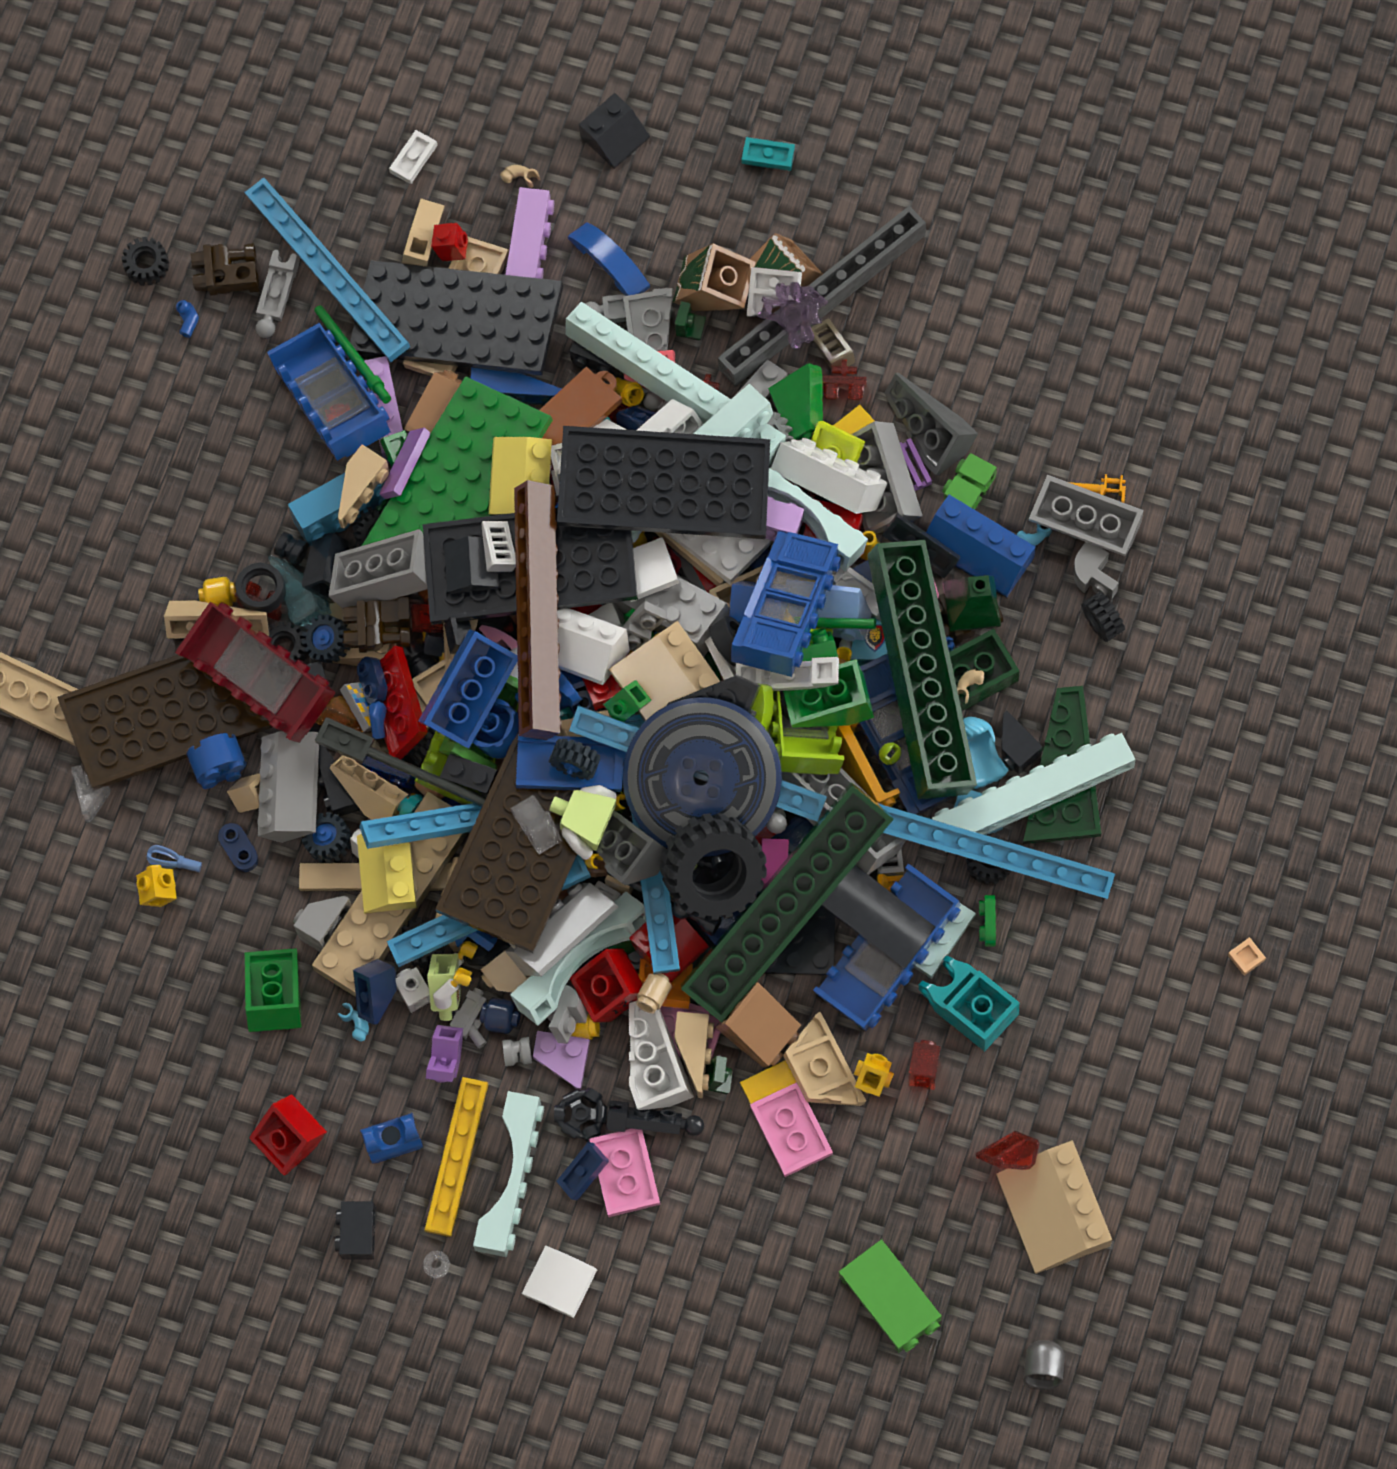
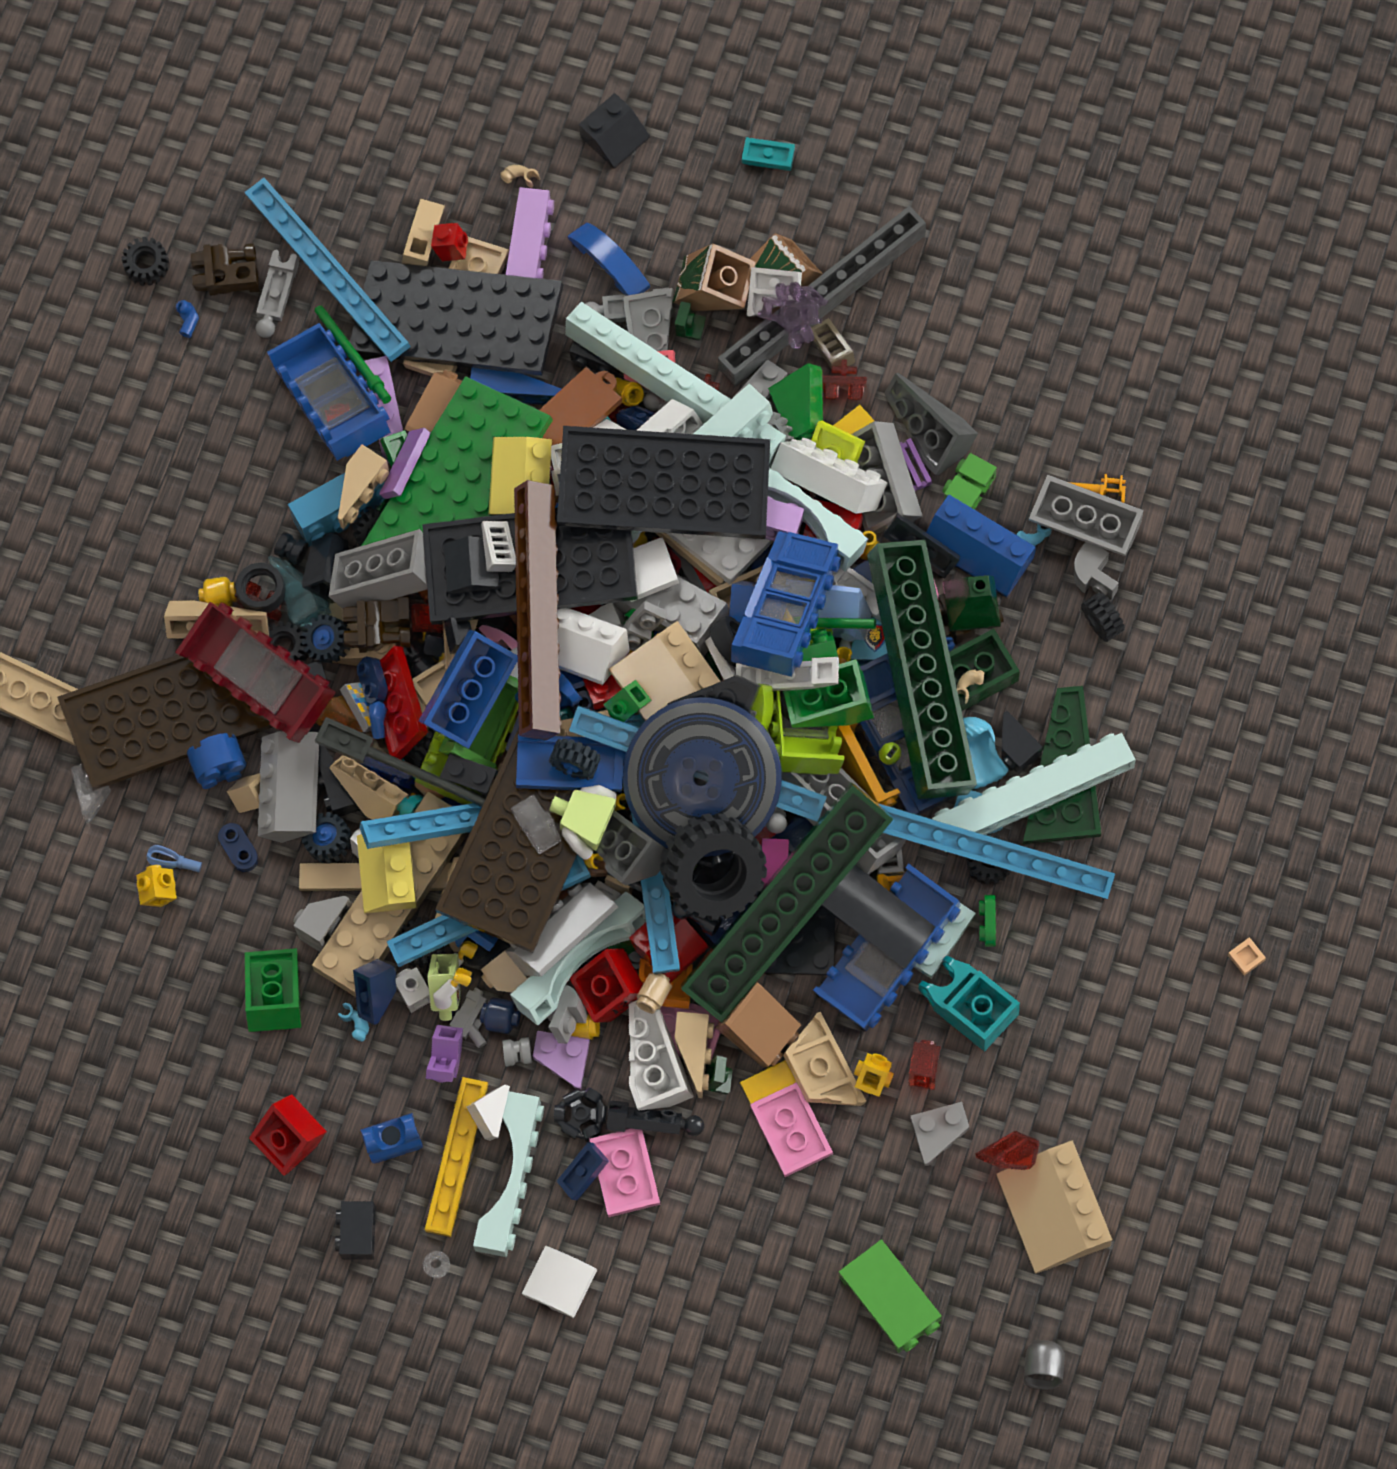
(413, 156): white plate -> none
(489, 1111): none -> white slope
(498, 730): blue brick -> none
(939, 1129): none -> light grey wing

